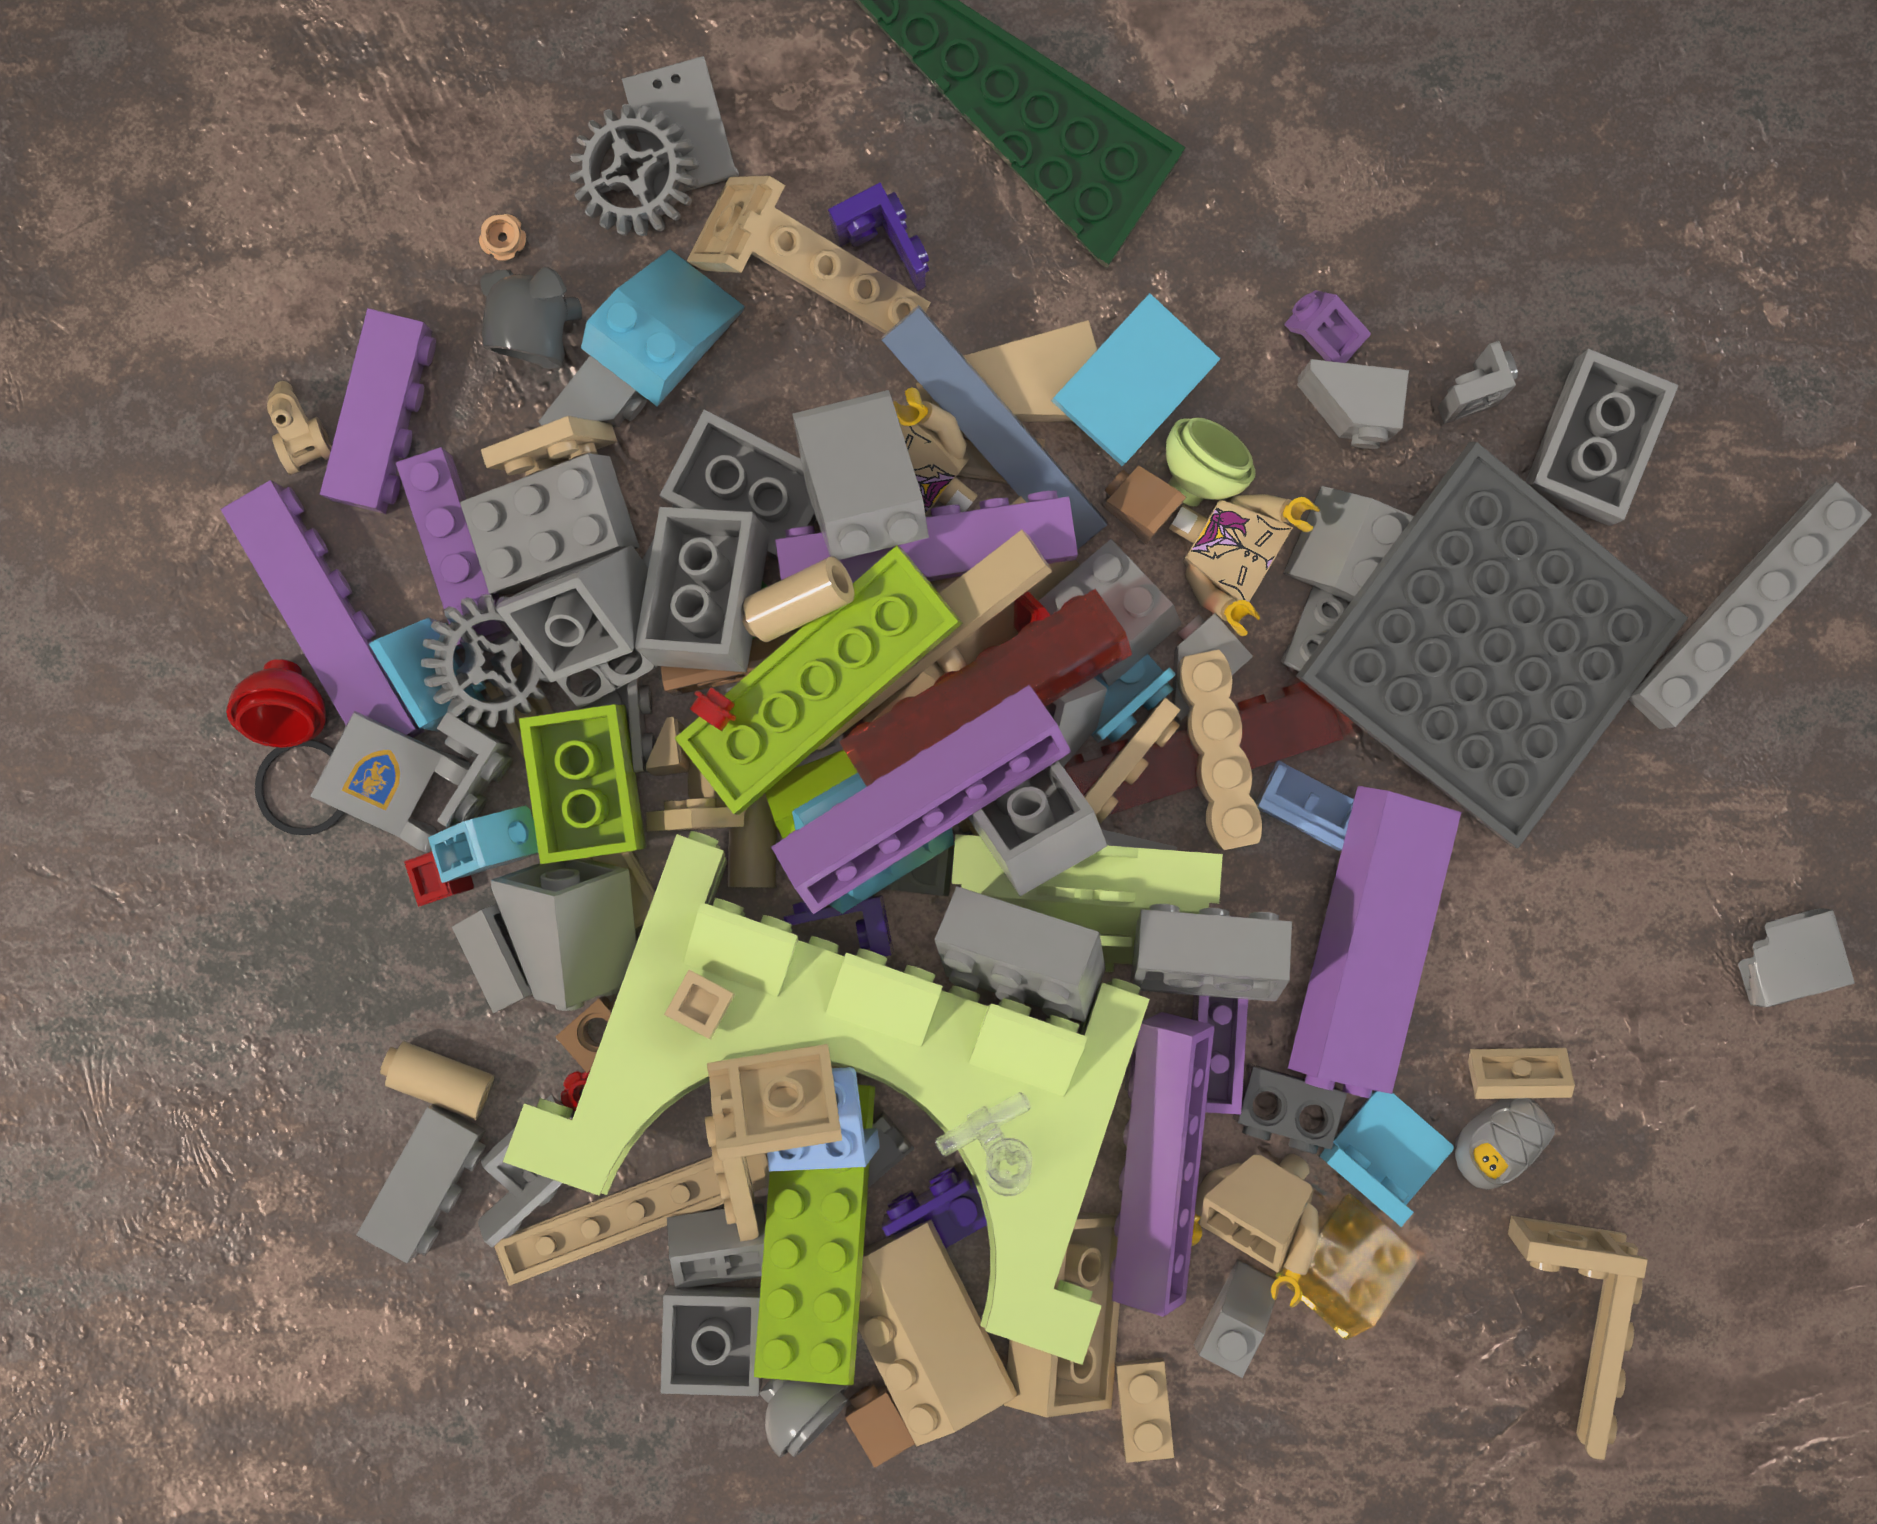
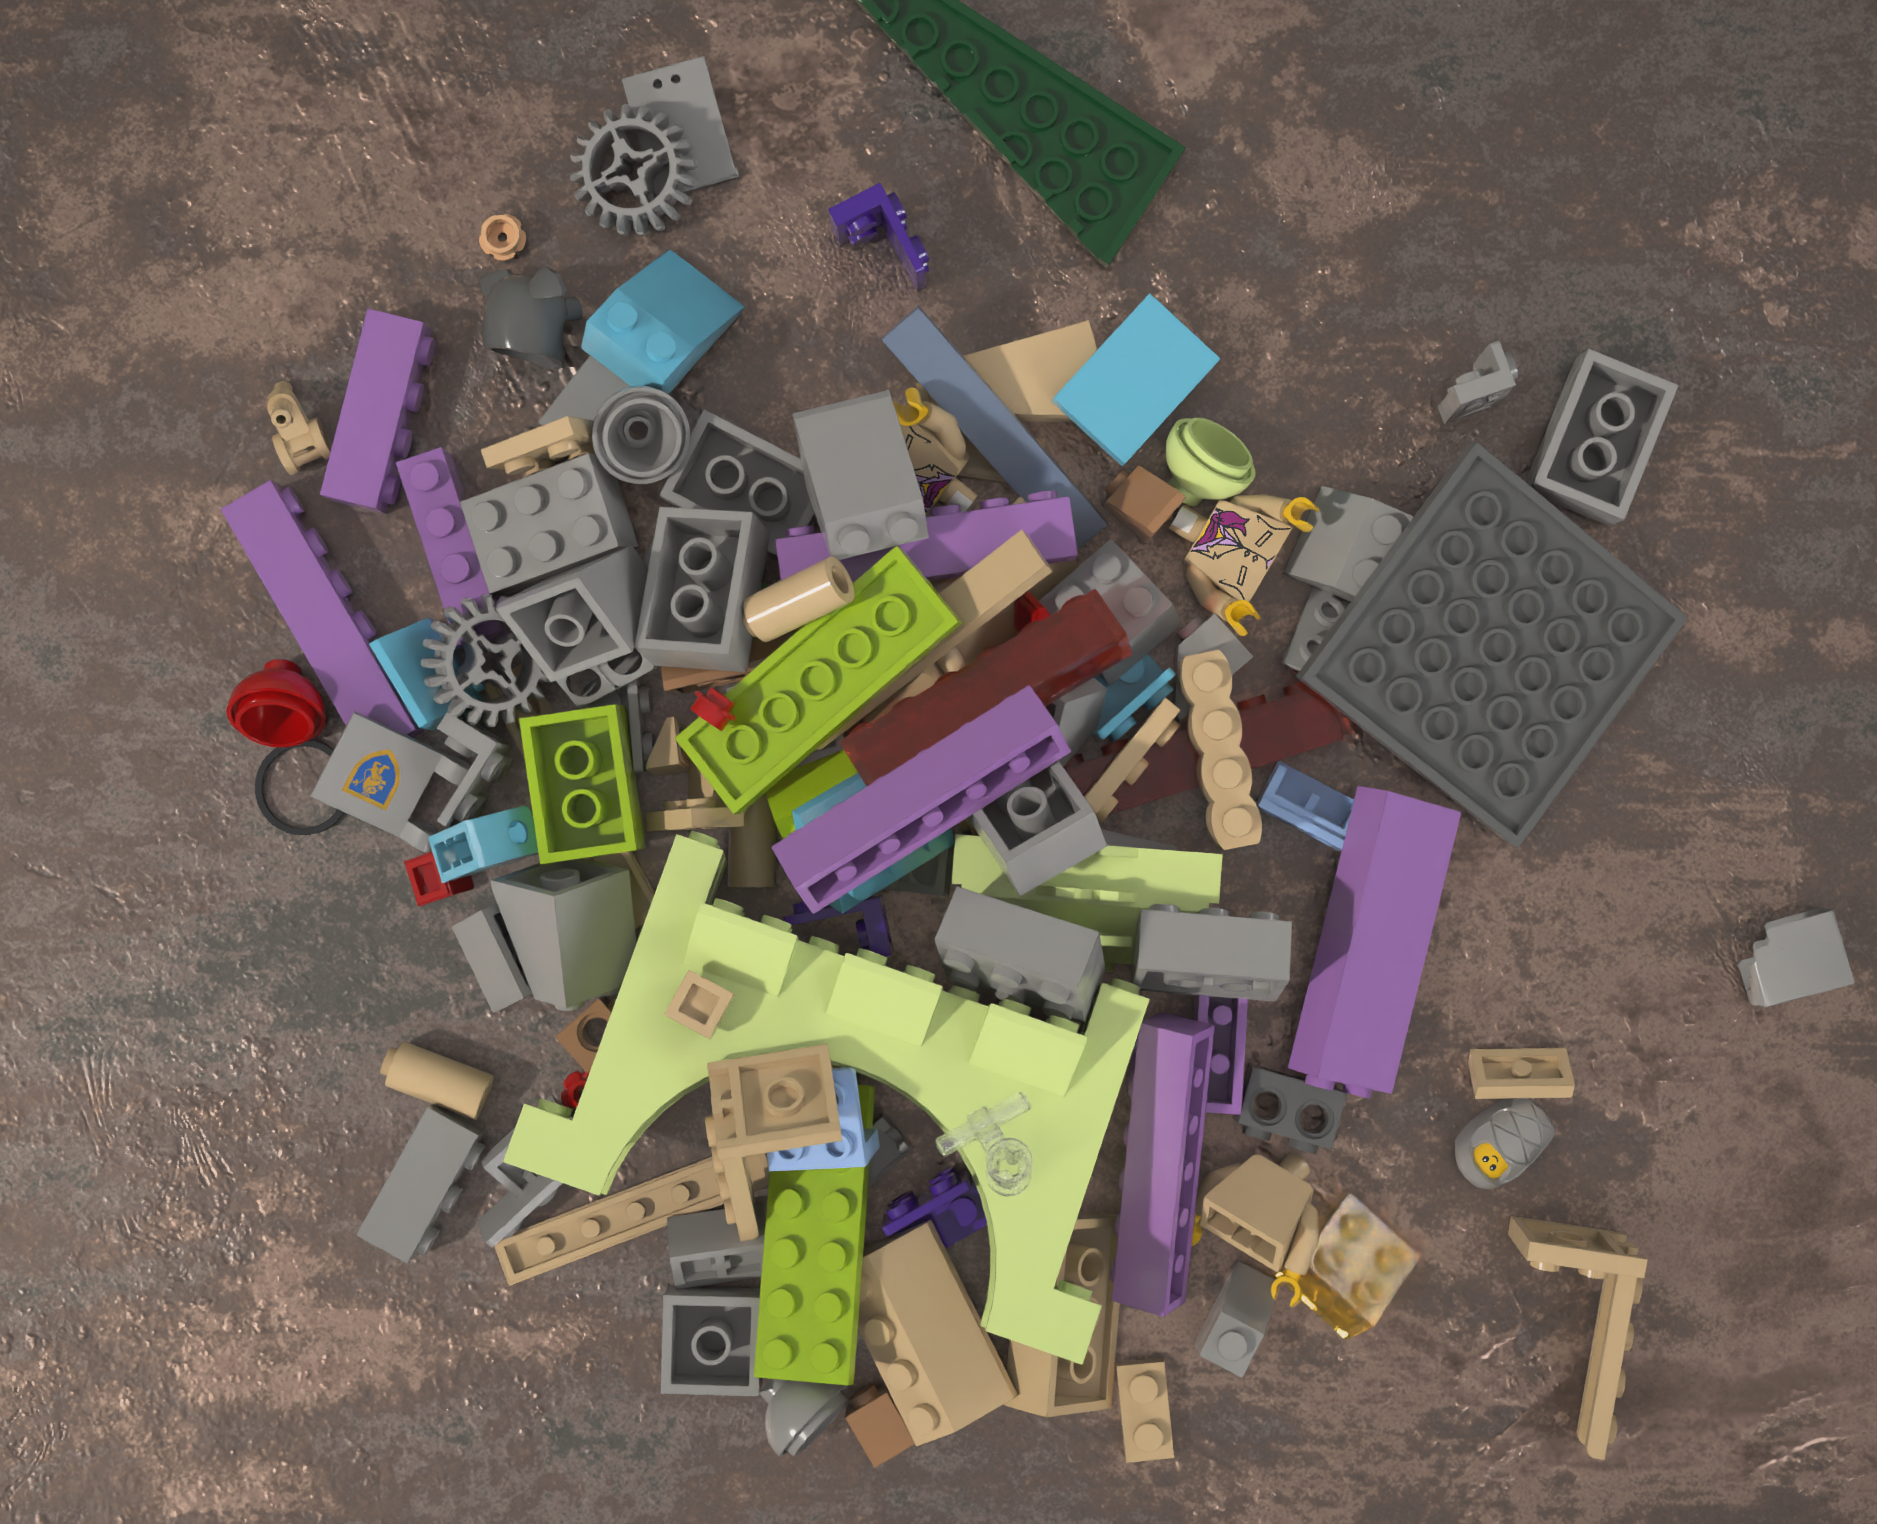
(653, 454): none -> light grey piece
(749, 224): tan bracket -> none
(1328, 326): medium lavender bracket -> none
(1357, 399): light grey slope -> none
(1387, 1153): medium azure bracket -> none
(1748, 605): light grey brick -> none

